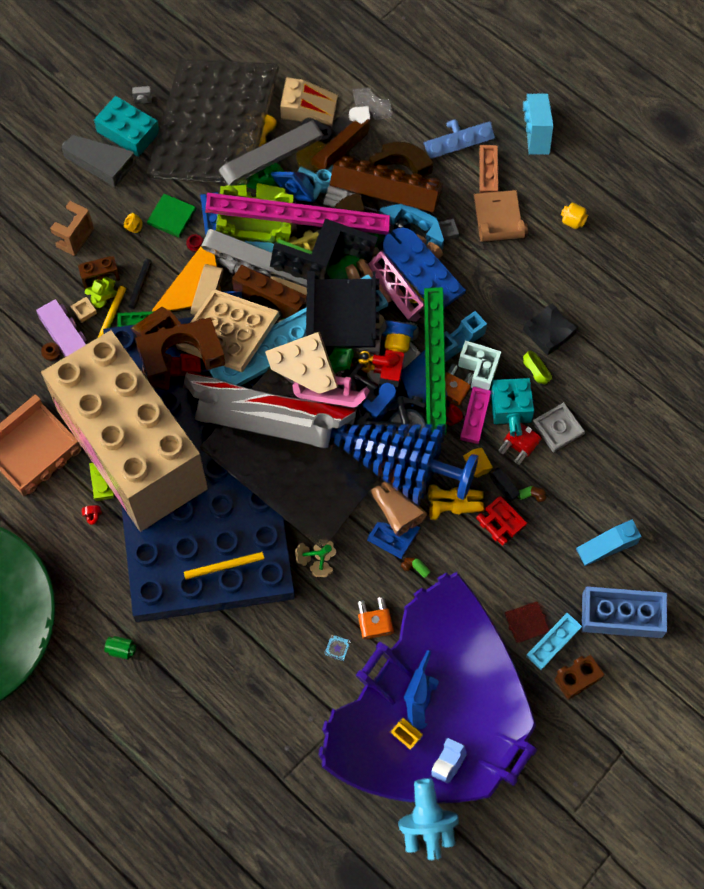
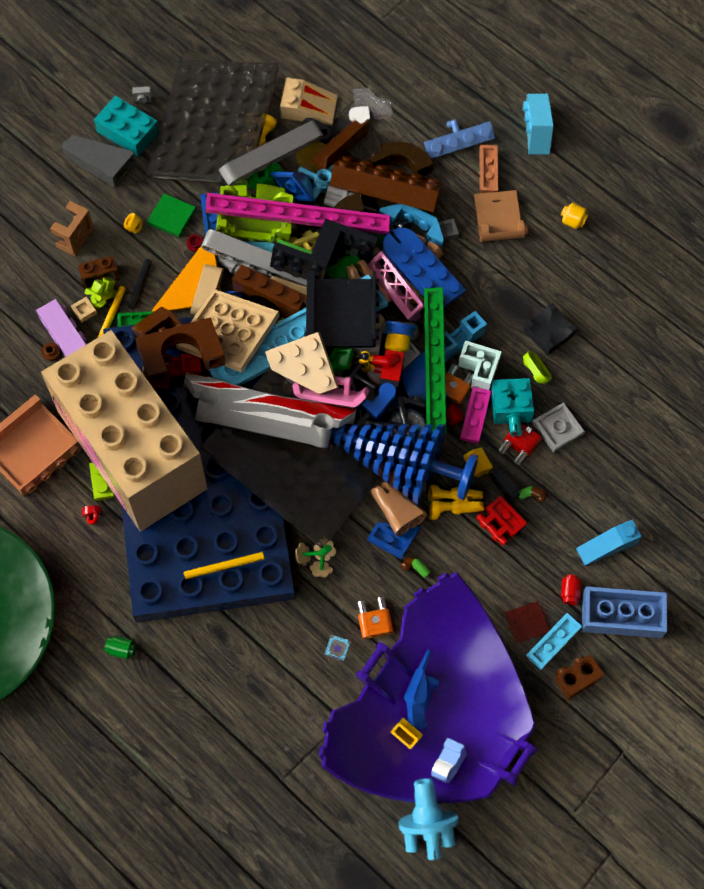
(571, 590): none -> red brick

